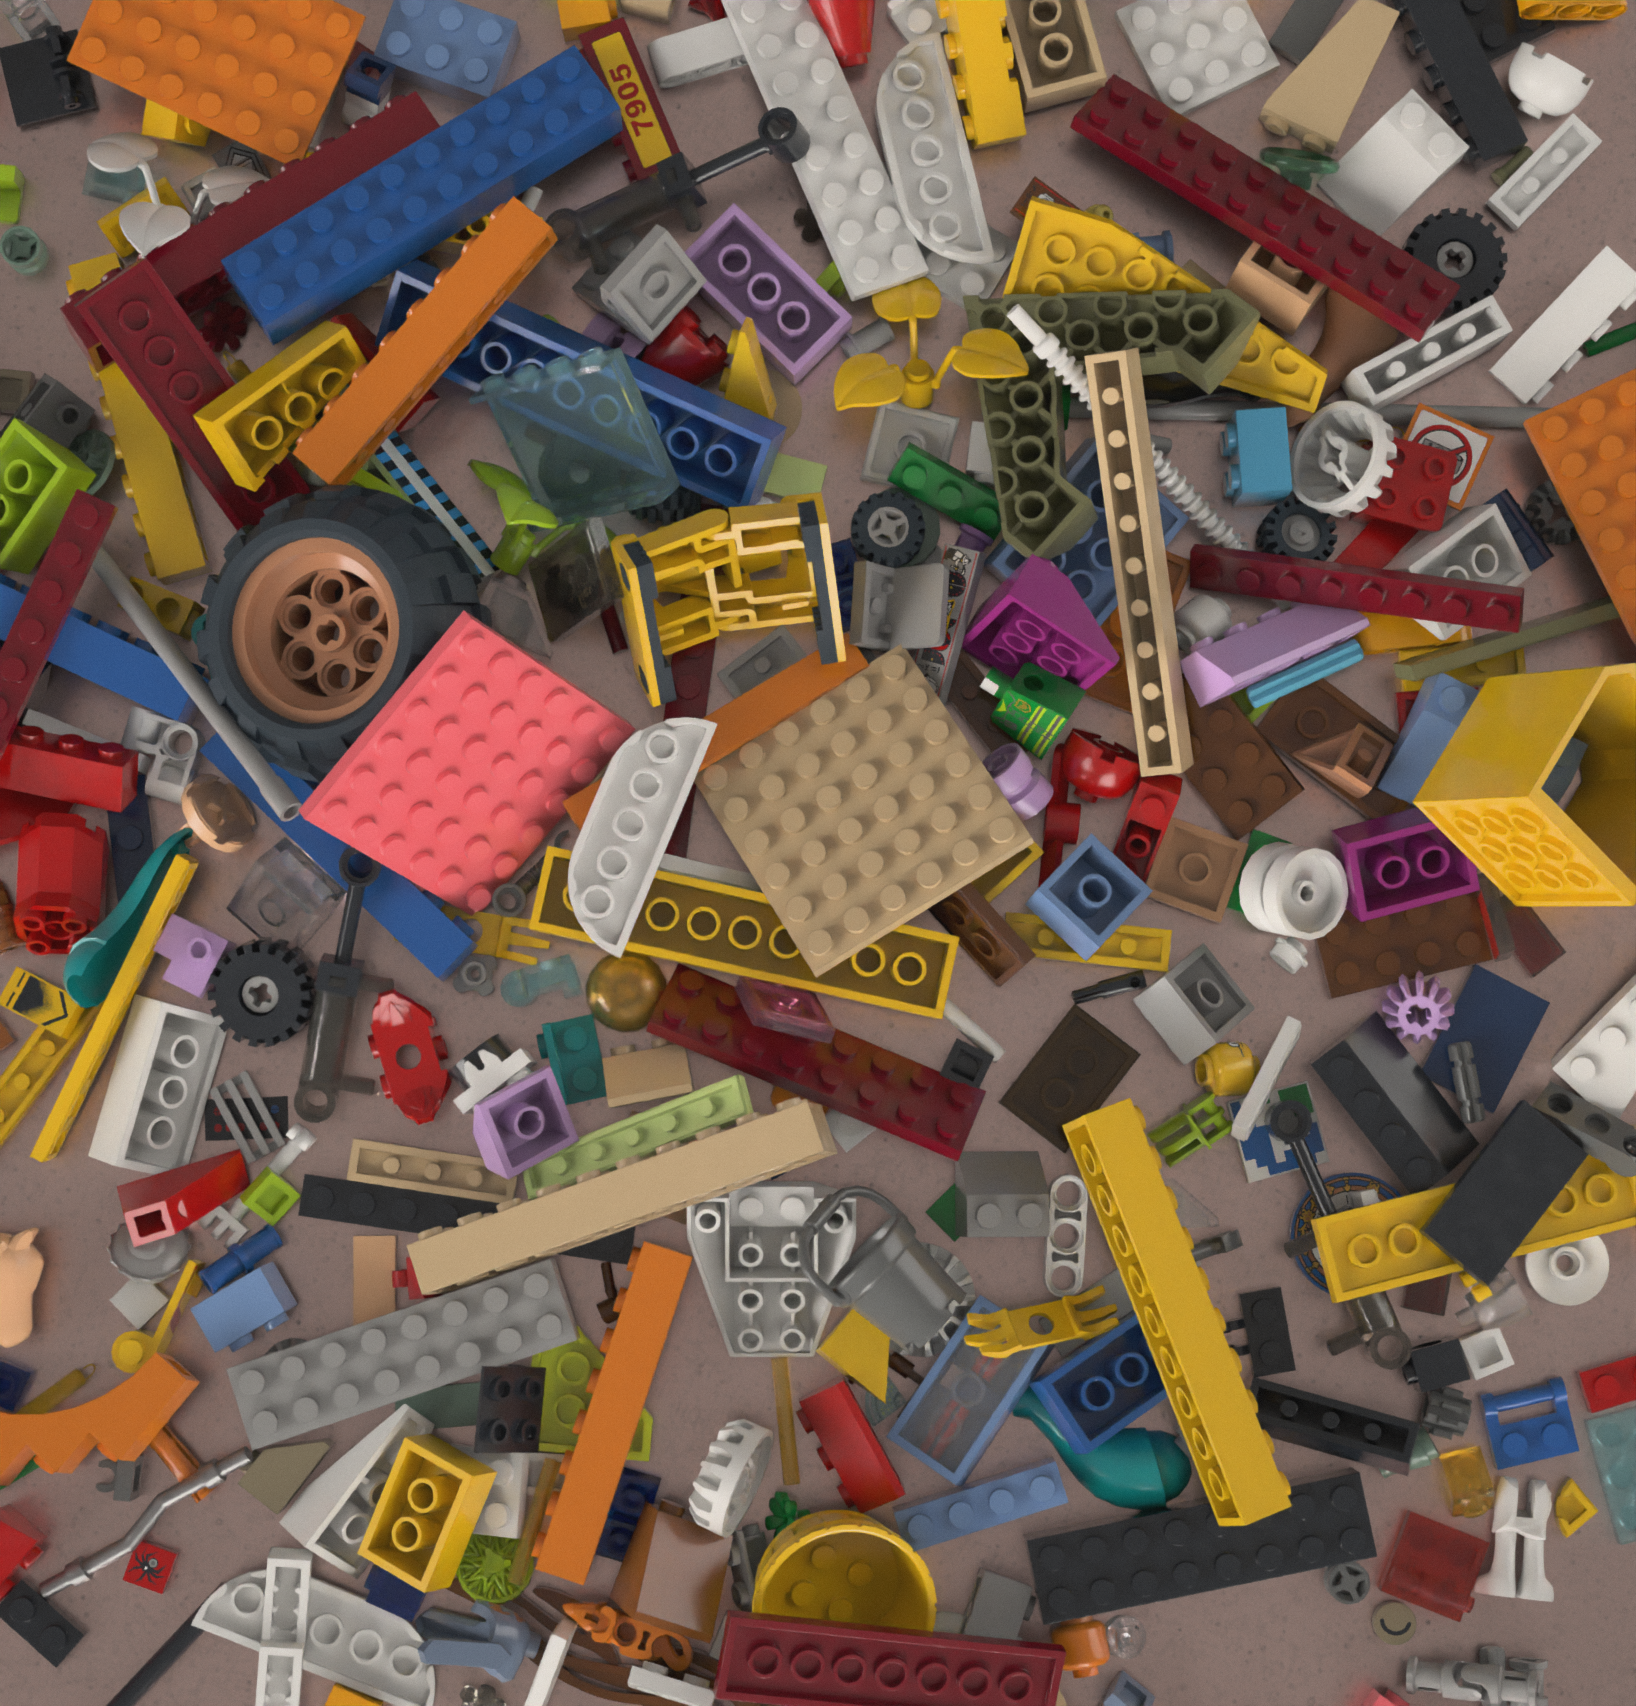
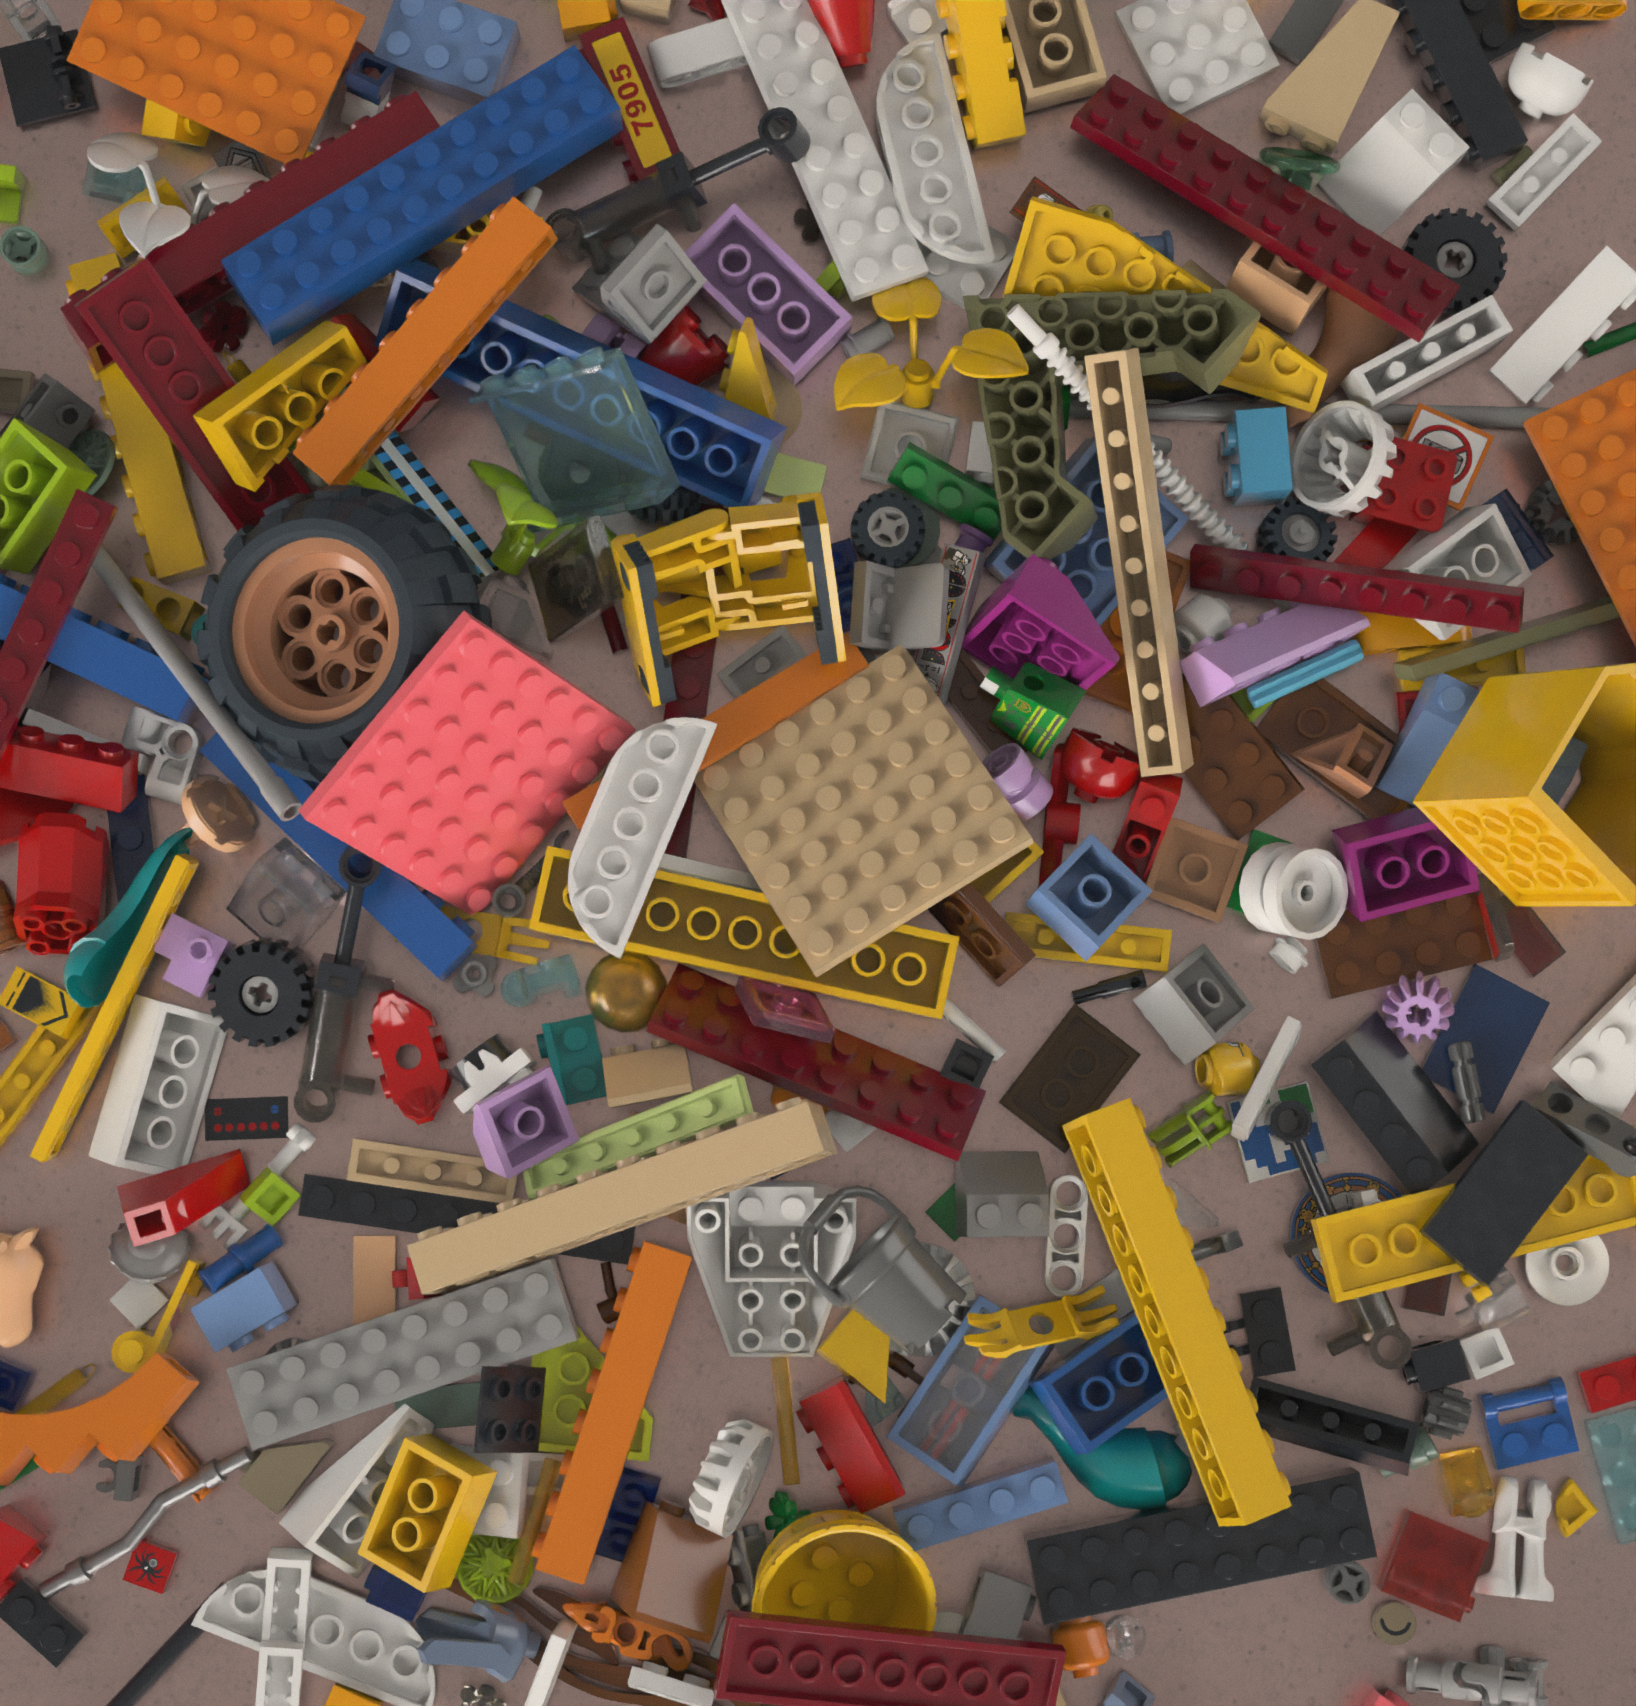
(230, 1086): light grey tile -> none

